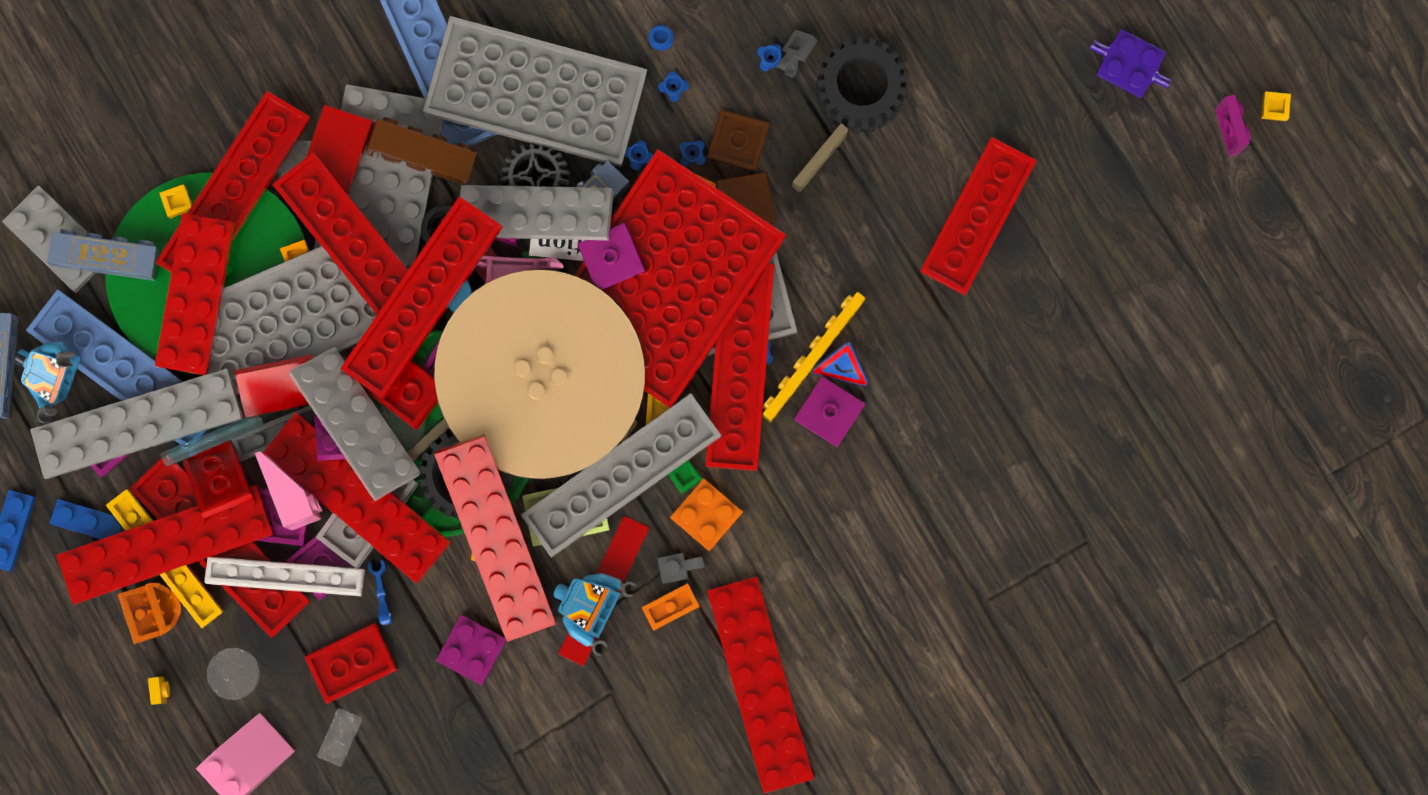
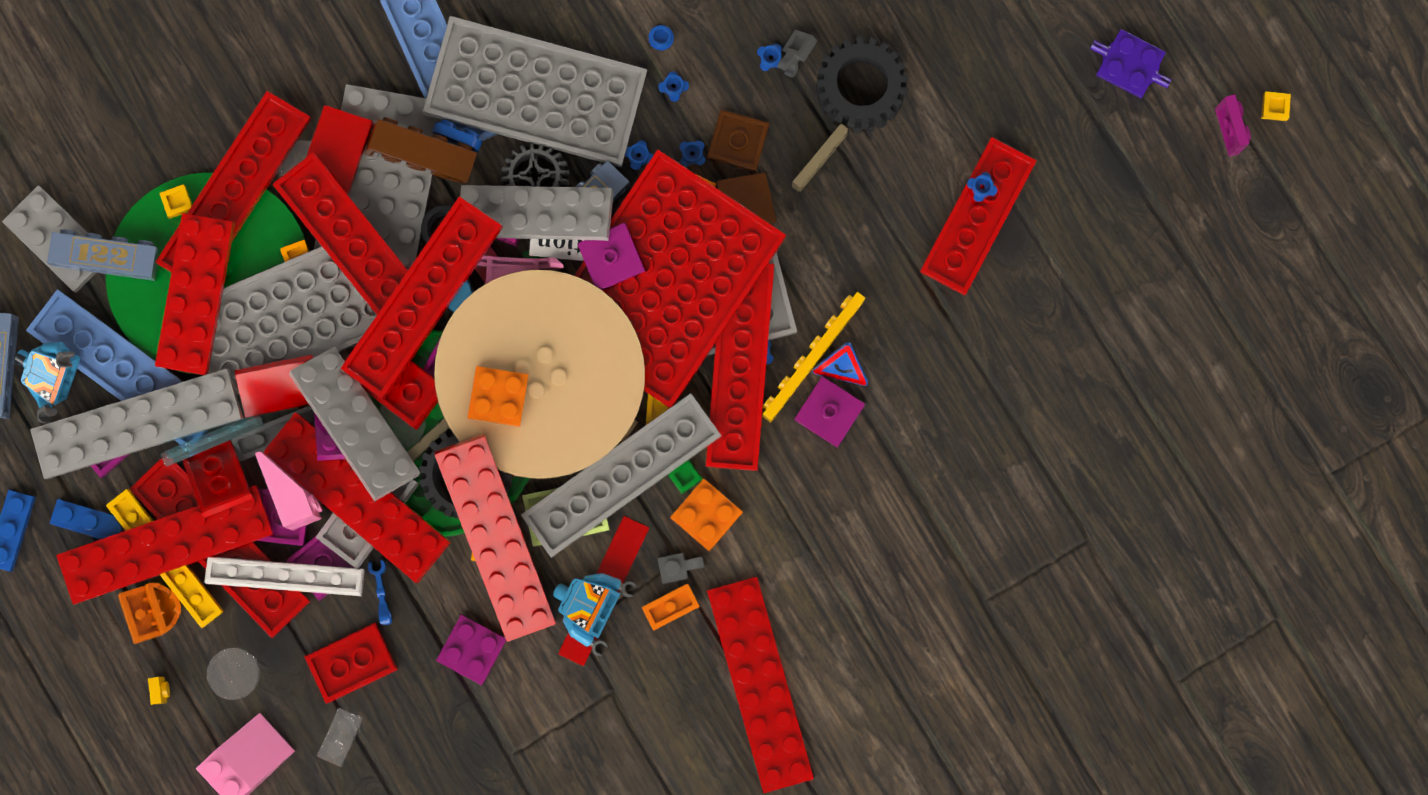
(455, 136): none -> blue plate
(498, 396): none -> orange plate
(983, 179): none -> blue plate

